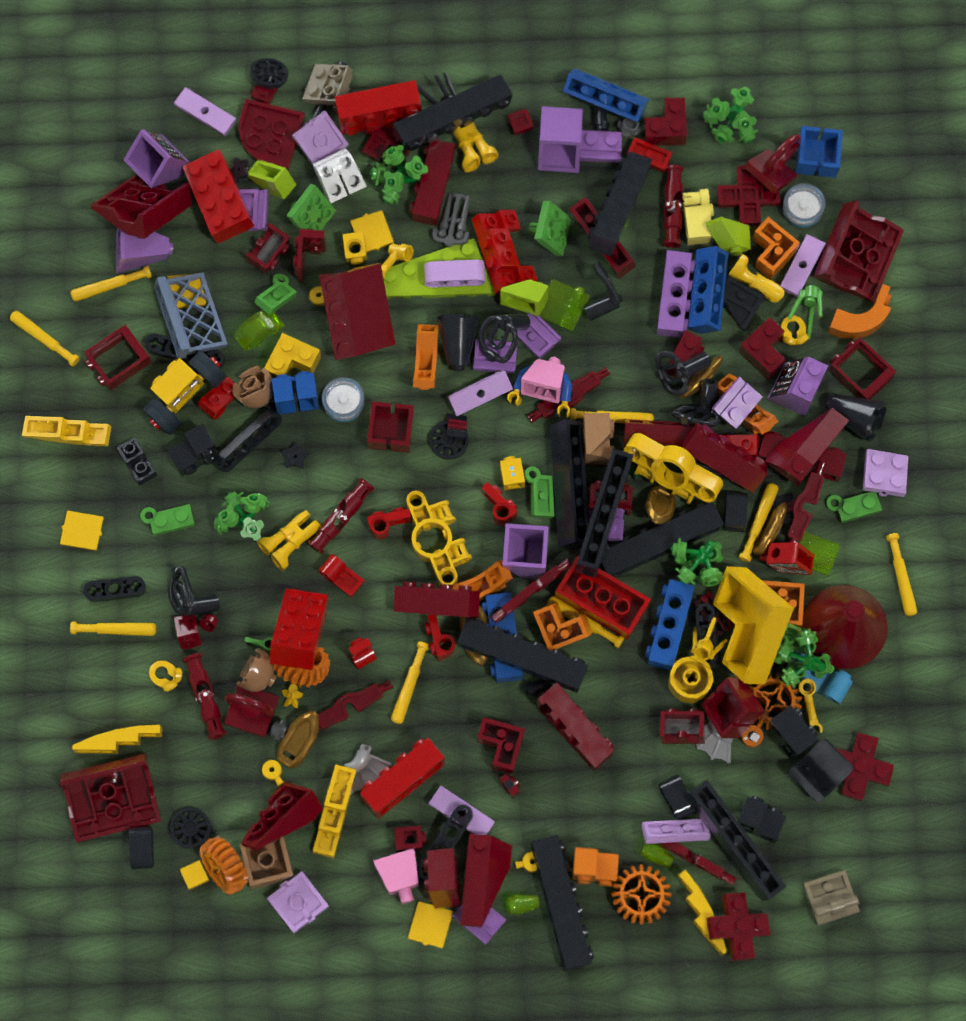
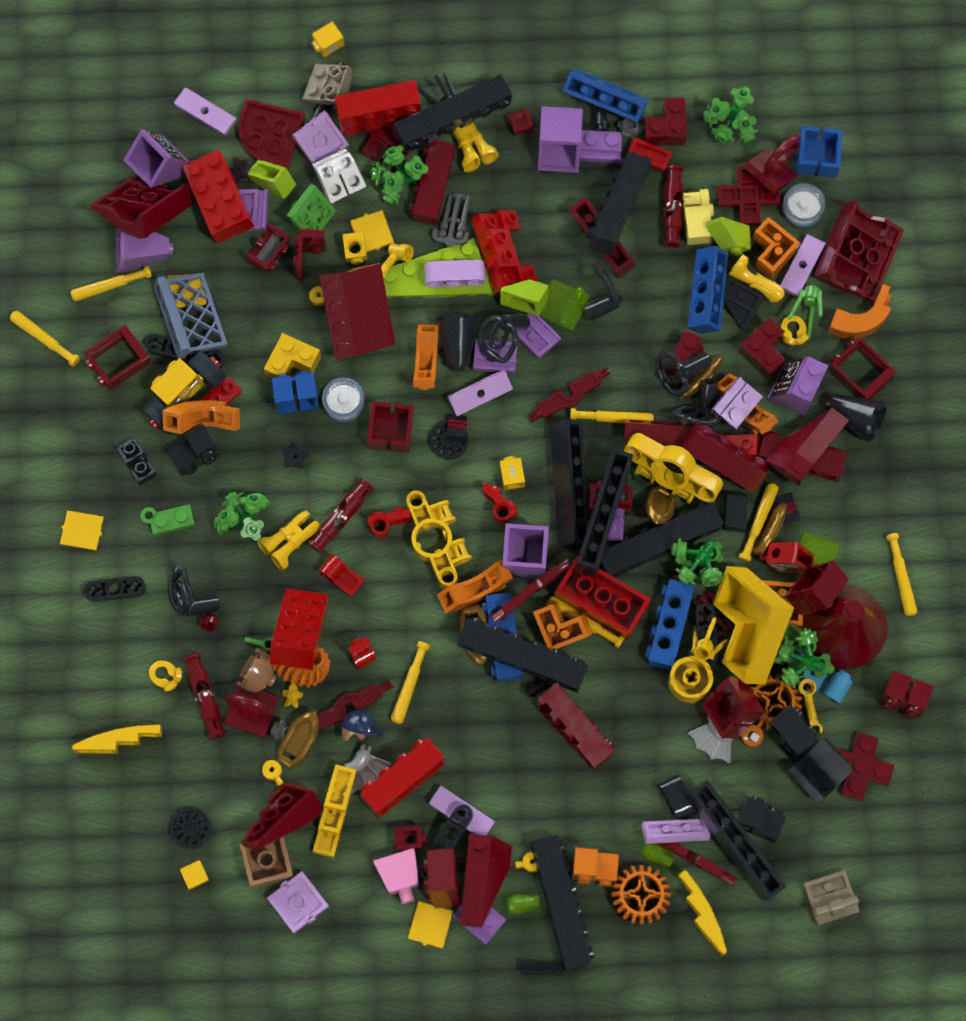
(66, 431): yellow slope -> none
(110, 797): dark red piece -> none
(139, 629): yellow piece -> none
(141, 848): black beam -> none
(187, 631): dark red bracket -> none
(191, 414): none -> orange arch
(223, 865): orange gear -> none
(254, 388): medium nougat cylinder -> none
(257, 328): clear neon green brick -> none
(263, 95): dark red plate -> none
(269, 73): black wheel -> none
(269, 419): black beam -> none
(276, 295): bright green hinge -> none
(327, 39): none -> yellow brick
(359, 724): none -> dark blue piece
(433, 629): red plate -> none
(437, 601): dark red brick -> none
(506, 740): dark red brick -> none
(510, 785): dark red plate -> none
(541, 494): bright green hinge -> none
(541, 968): none -> black axle
(544, 381): bright pink torso -> none
(551, 228): bright green plate -> none
(597, 432): medium nougat slope -> none
(667, 324): medium lavender brick -> none
(682, 727): dark red window -> none
(738, 926): dark red plate -> none
(809, 495): dark red piece -> none
(817, 587): none -> dark red piece
(855, 507): bright green hinge -> none
(885, 473): lavender plate -> none
(916, 700): none -> dark red piece

